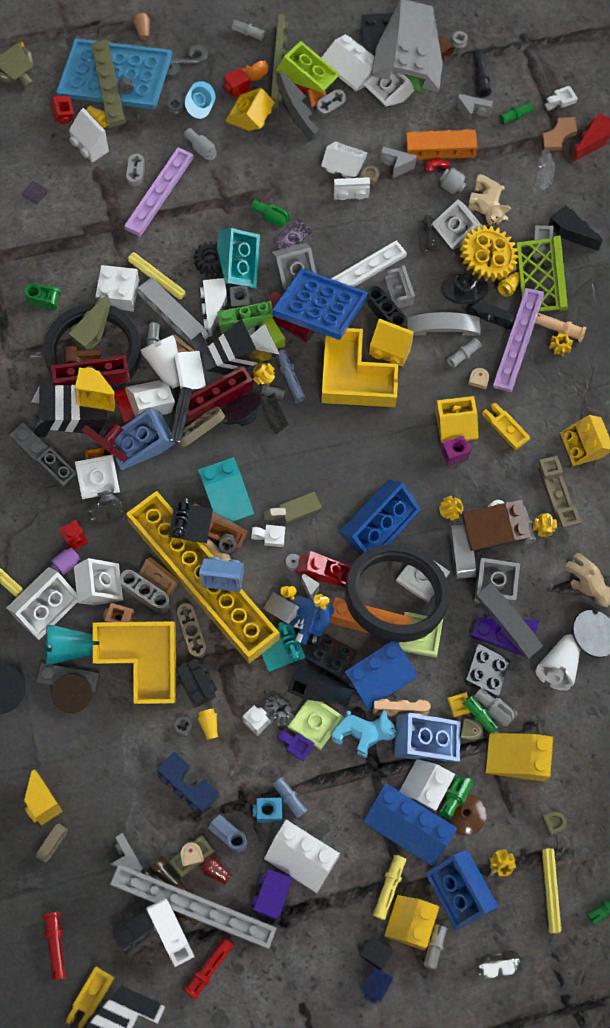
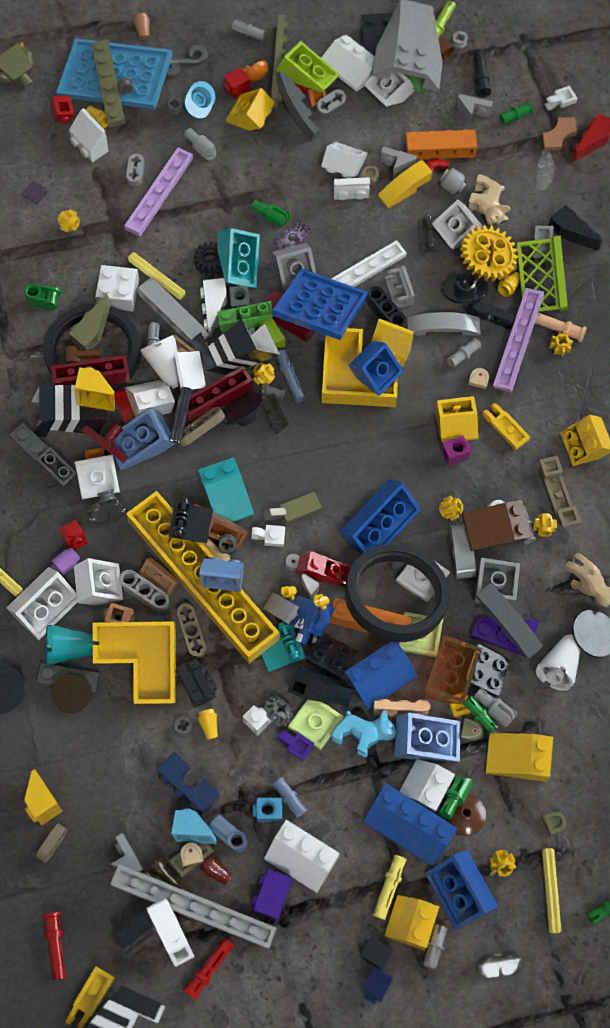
(68, 220): none -> yellow gear
(191, 828): none -> medium azure slope
(376, 367): none -> blue slope
(405, 184): none -> yellow slope
(444, 16): none -> lime pin
(452, 671): none -> clear orange slope

